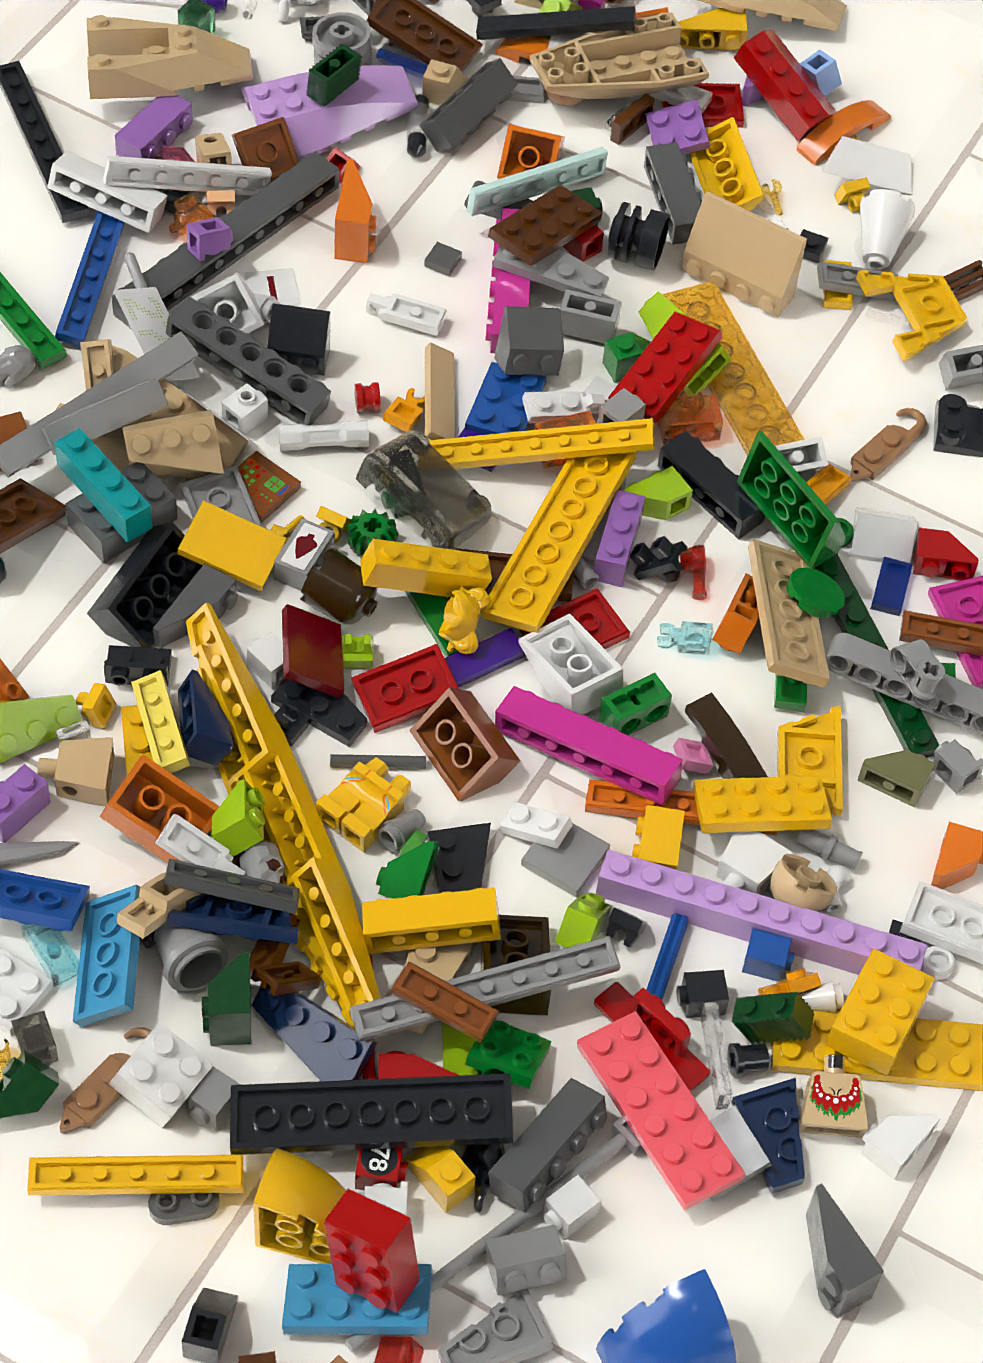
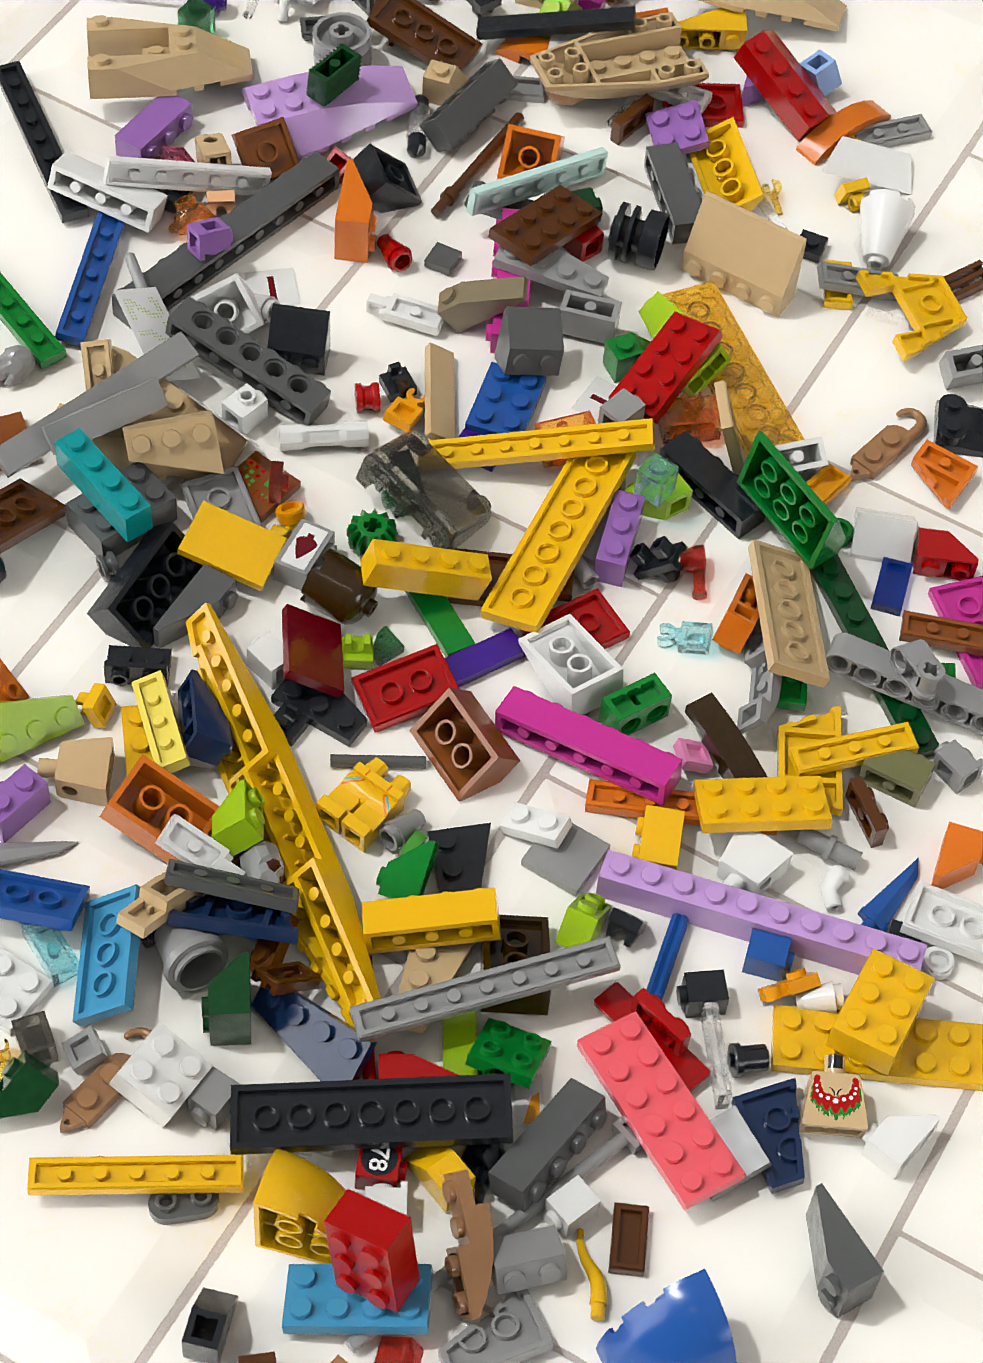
(74, 732): clear tile -> none
(84, 1050): none -> light grey plate
(107, 565): none -> dark grey bush
(277, 482): none -> clear red plate
(290, 512): none -> light orange tile
(333, 520): yellow tile -> none
(386, 180): none -> black slope
(386, 646): none -> clear green tile
(393, 59): clear blue tile -> none
(395, 253): none -> red cone
(396, 381): none -> black tile
(444, 1002): dark orange tile -> none
(452, 193): none -> reddish brown bar
(461, 619): yellow hair -> none
(472, 1260): none -> medium nougat slope
(479, 300): none -> dark tan slope
(528, 1102): none -> white sticker
(552, 405): white hinge -> none
(598, 1286): none -> yellow animal
(628, 1239): none -> reddish brown tile
(656, 479): none -> clear light blue brick
(729, 427): none -> tan tile
(764, 687): none -> light grey slope
(773, 1017): dark green brick -> none
(800, 885): tan cylinder -> none
(815, 592): green tile -> none
(851, 749): none -> yellow tile
(864, 807): none -> reddish brown plate
(883, 907): none -> blue bar
(896, 131): none -> light grey tile
(943, 472): none -> orange wing

